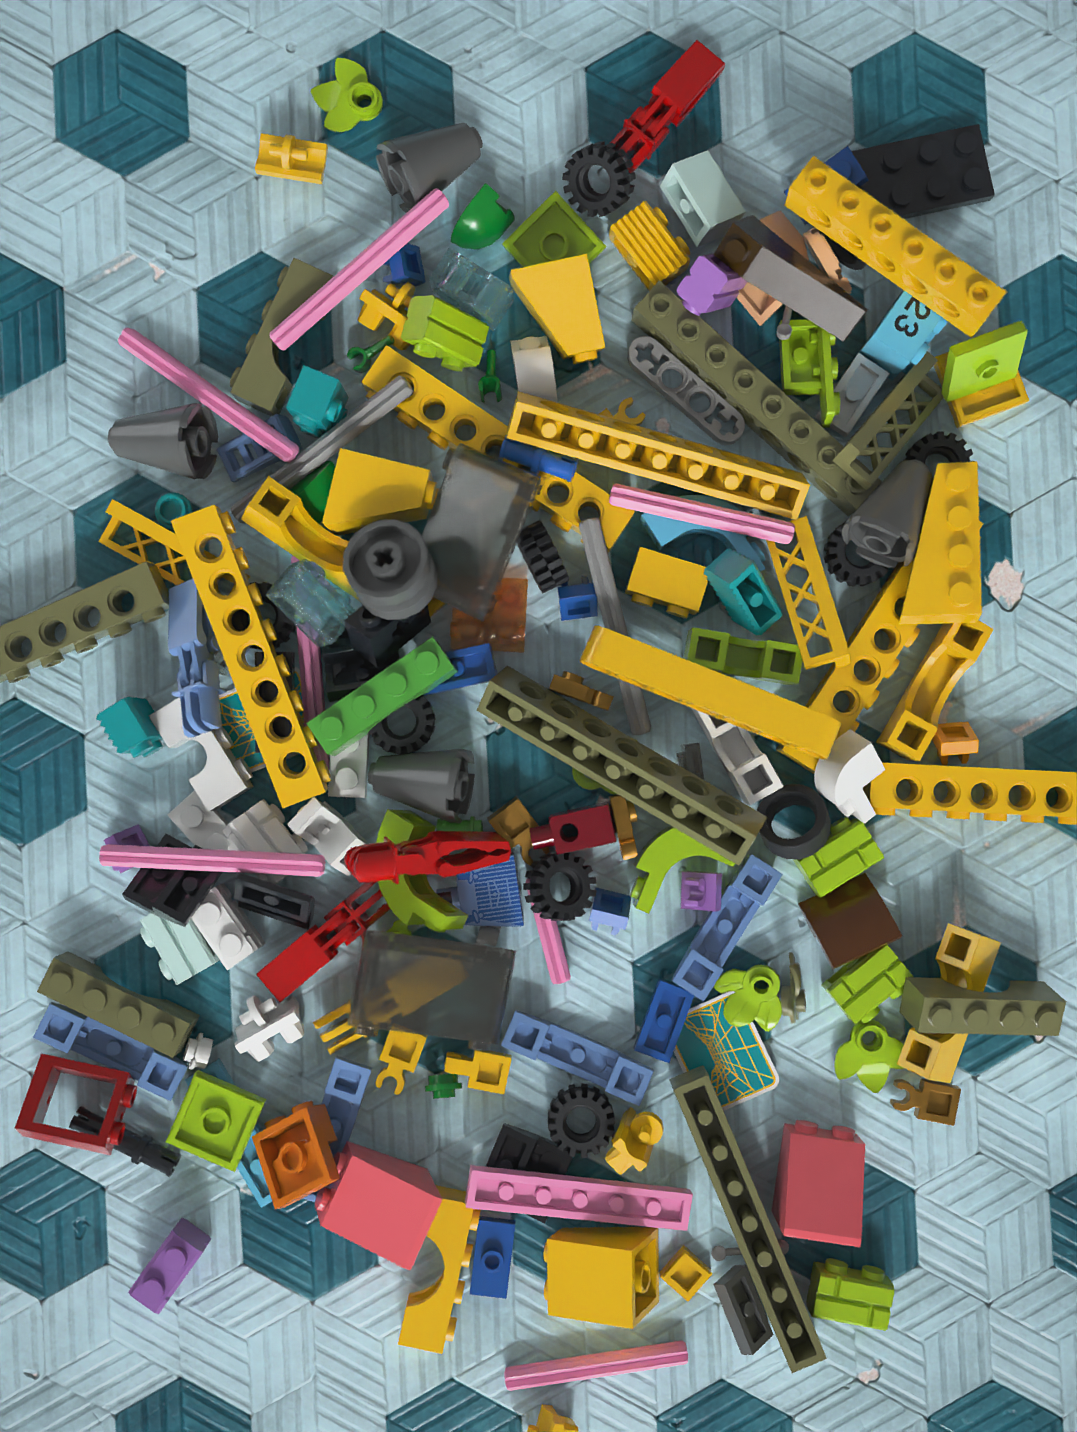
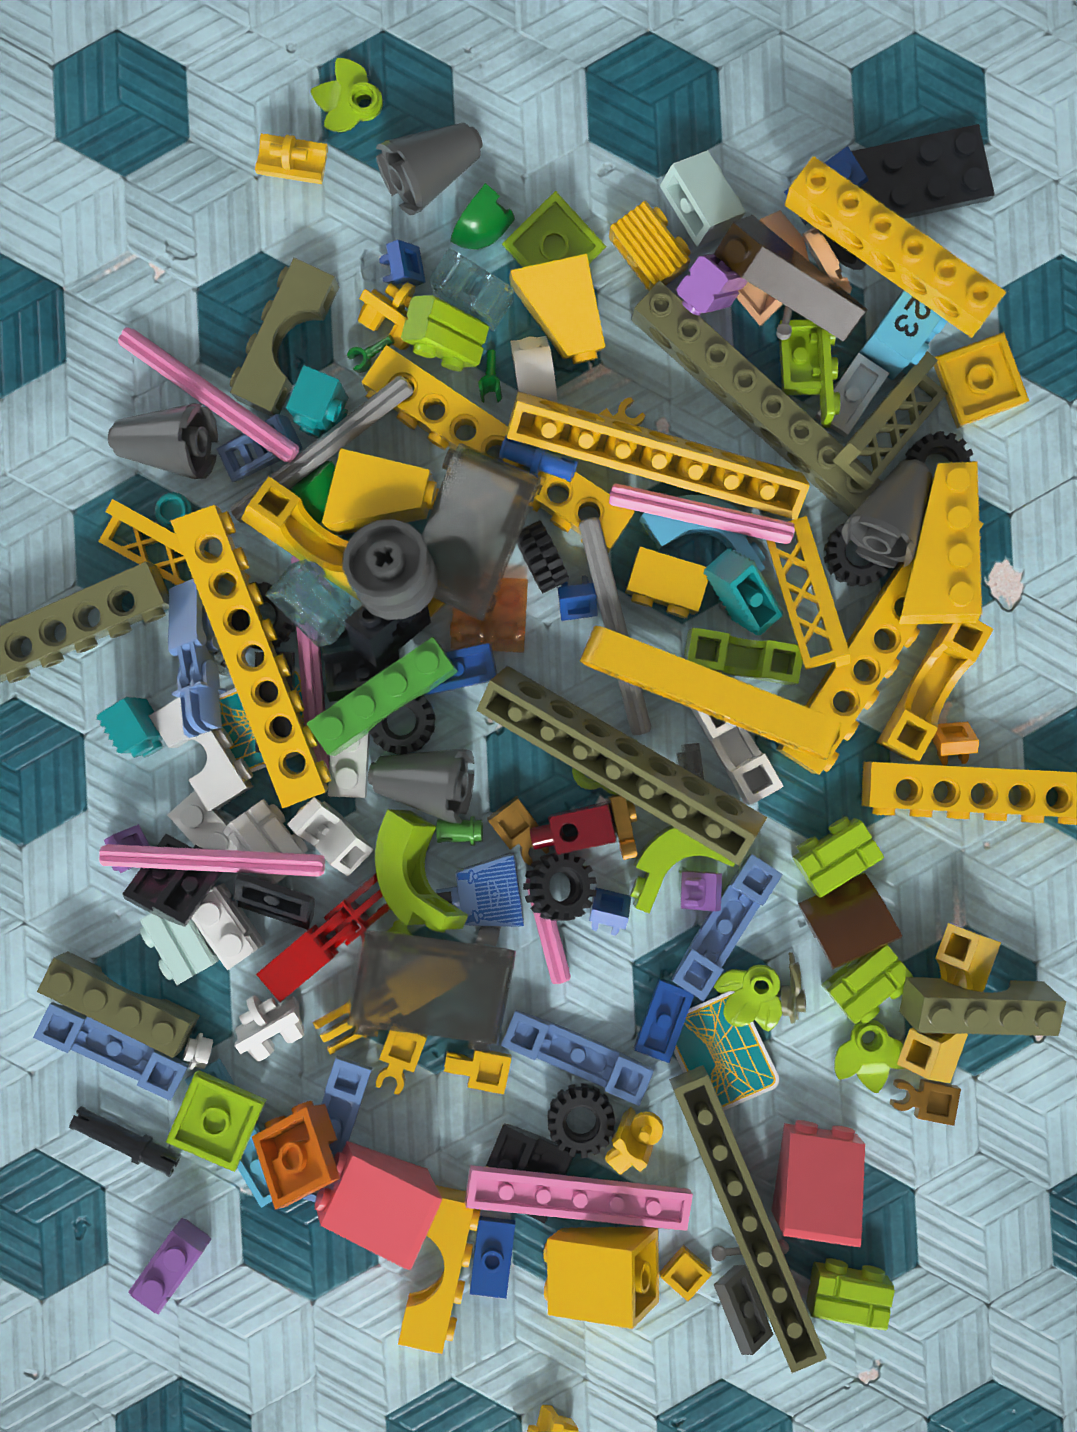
(40, 1094): red window -> none
(359, 269): bright pink axle -> none
(427, 855): red arm -> none
(443, 1085): green plate -> none
(571, 686): pearl gold plate -> none
(579, 184): black tyre -> none
(596, 1365): bright pink axle -> none
(672, 97): red arm -> none
(681, 395): light grey beam -> none
(804, 845): black tyre -> none
(846, 771): white brick -> none
(983, 361): lime plate -> none

